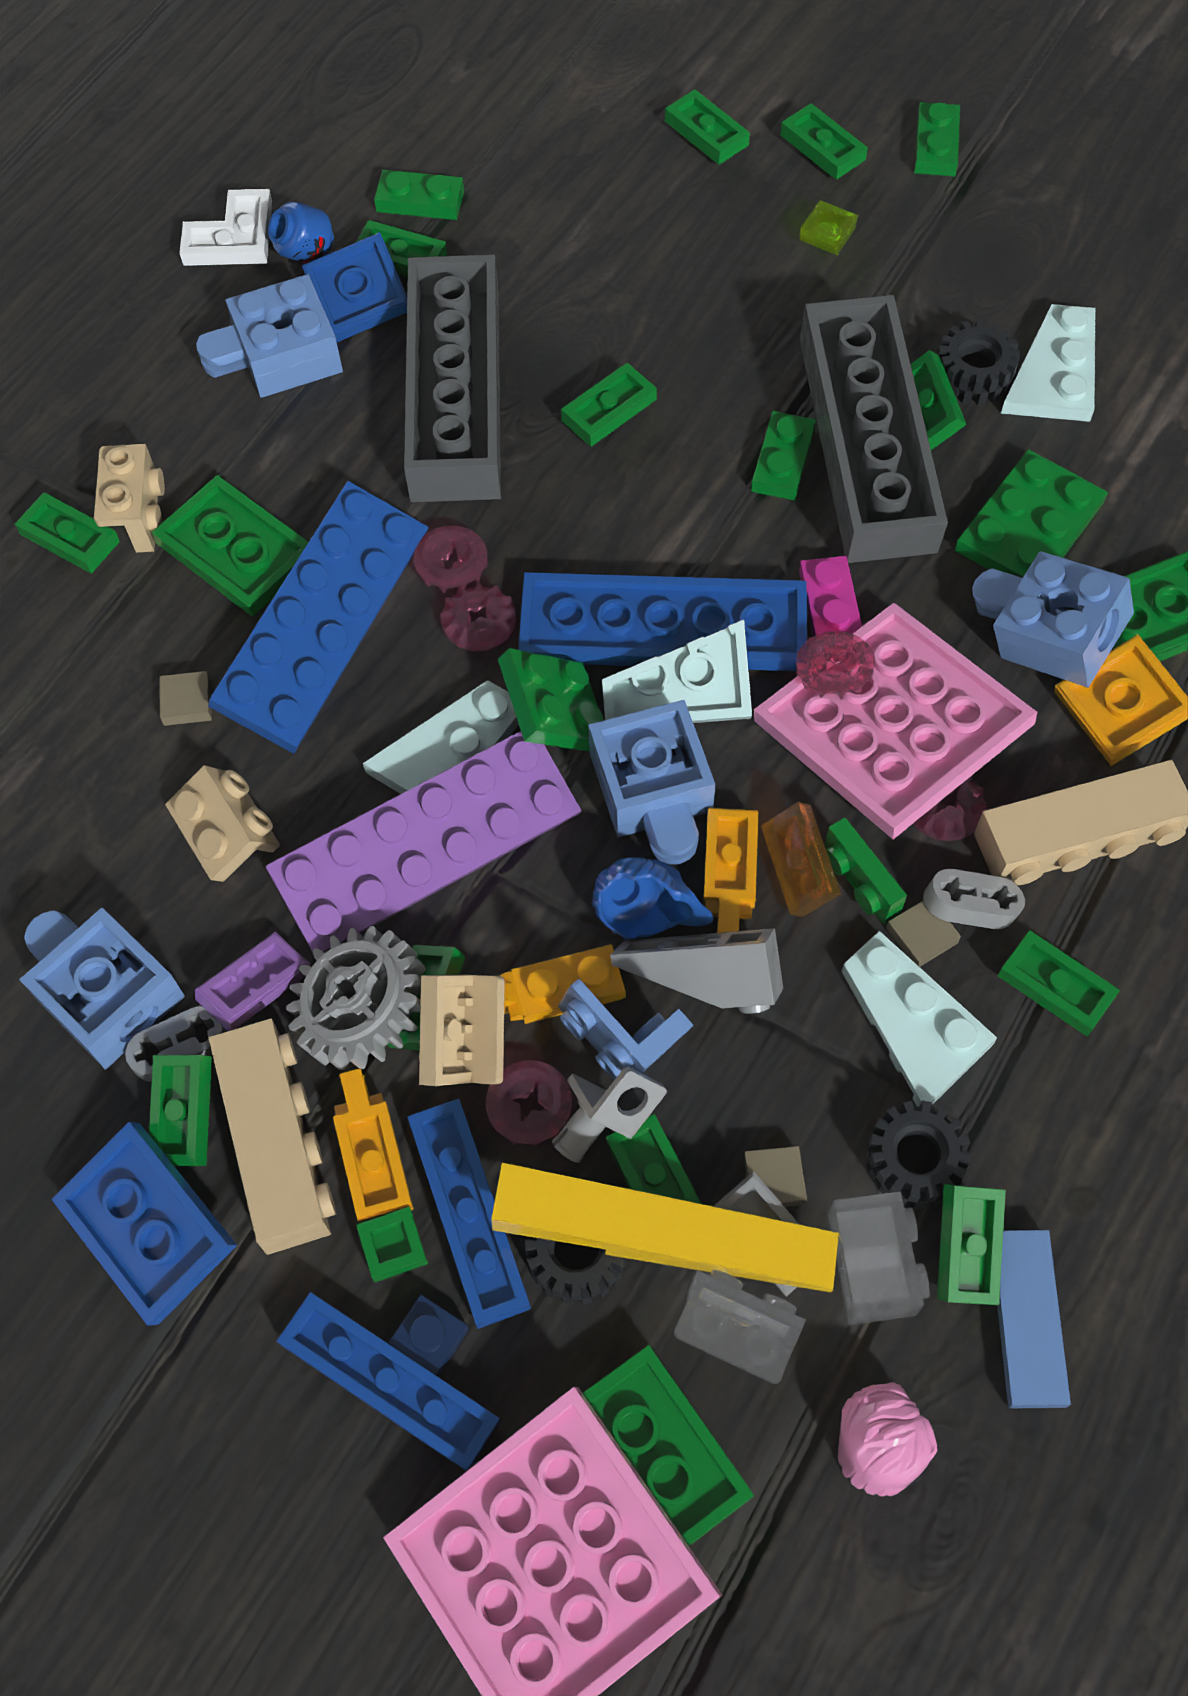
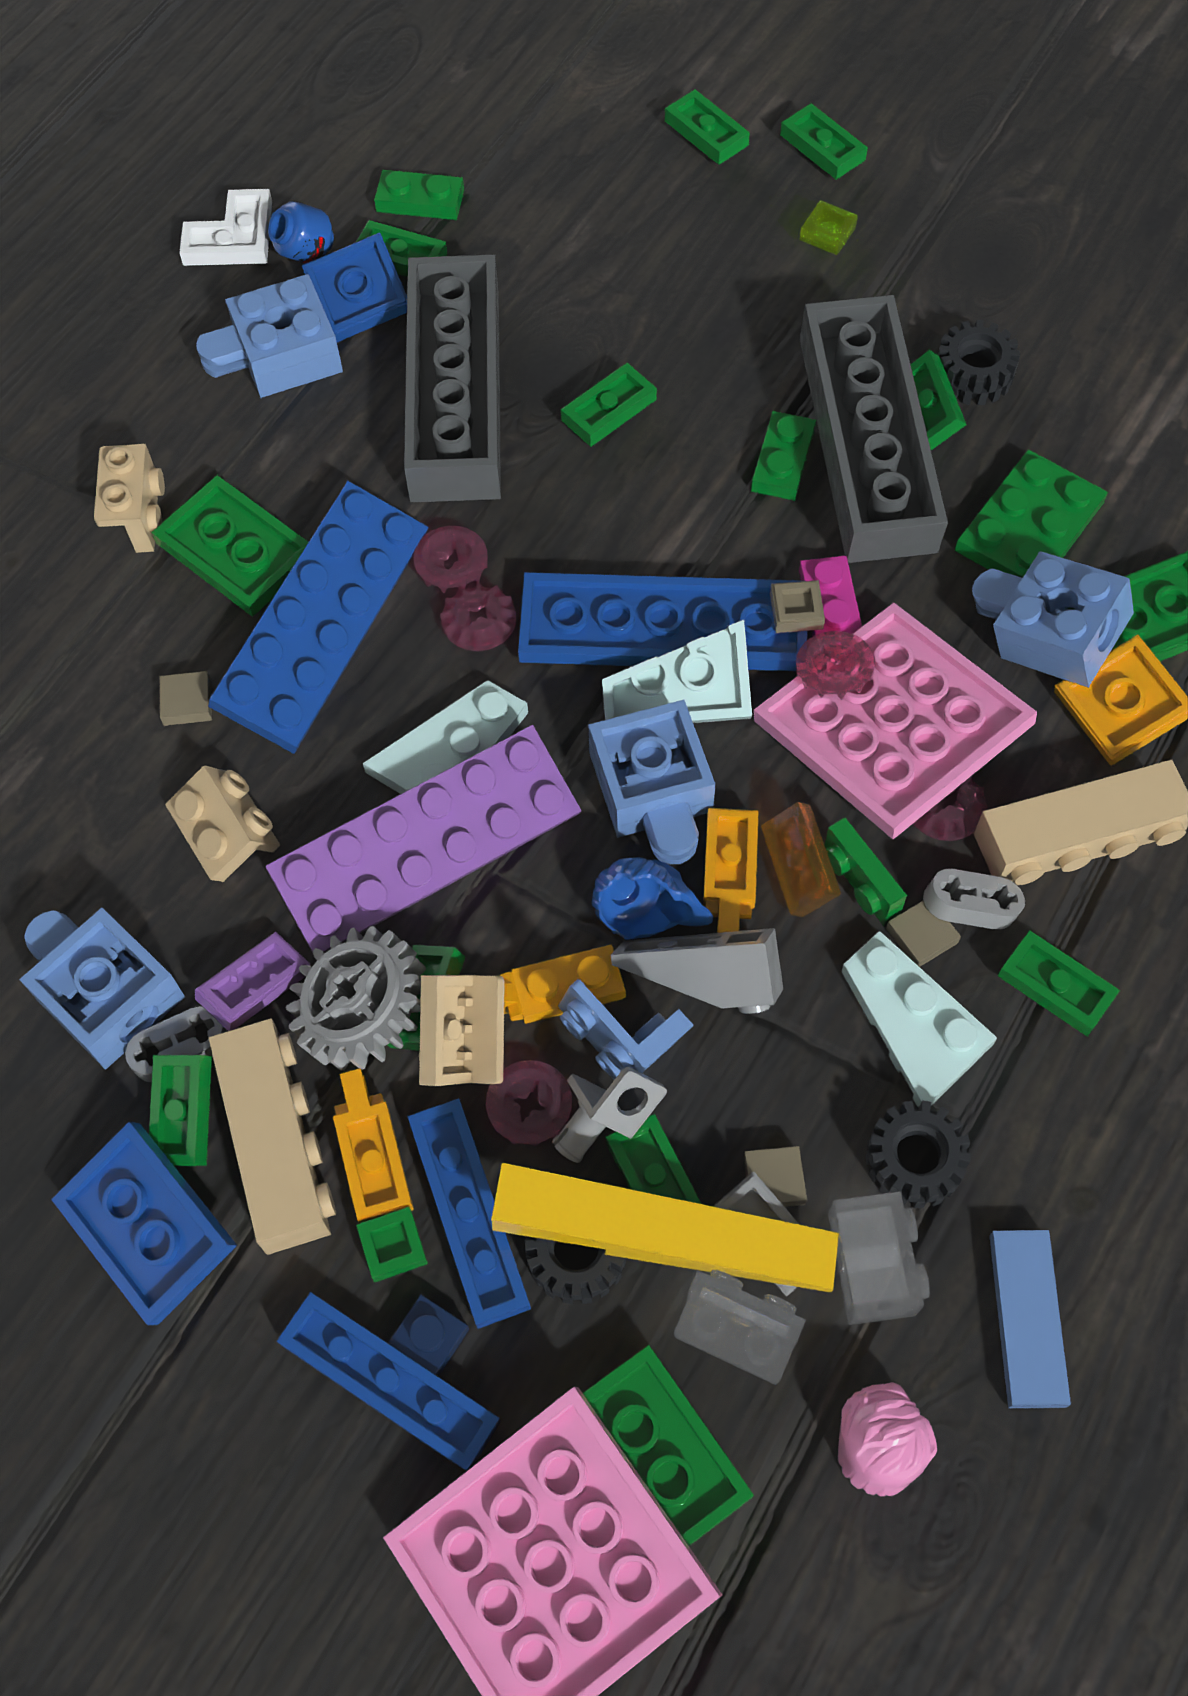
(67, 532): green plate -> none
(550, 698): green plate -> none
(797, 606): none -> dark tan tile
(937, 139): green plate -> none
(971, 1244): plate -> none
(1058, 369): light aqua wing -> none

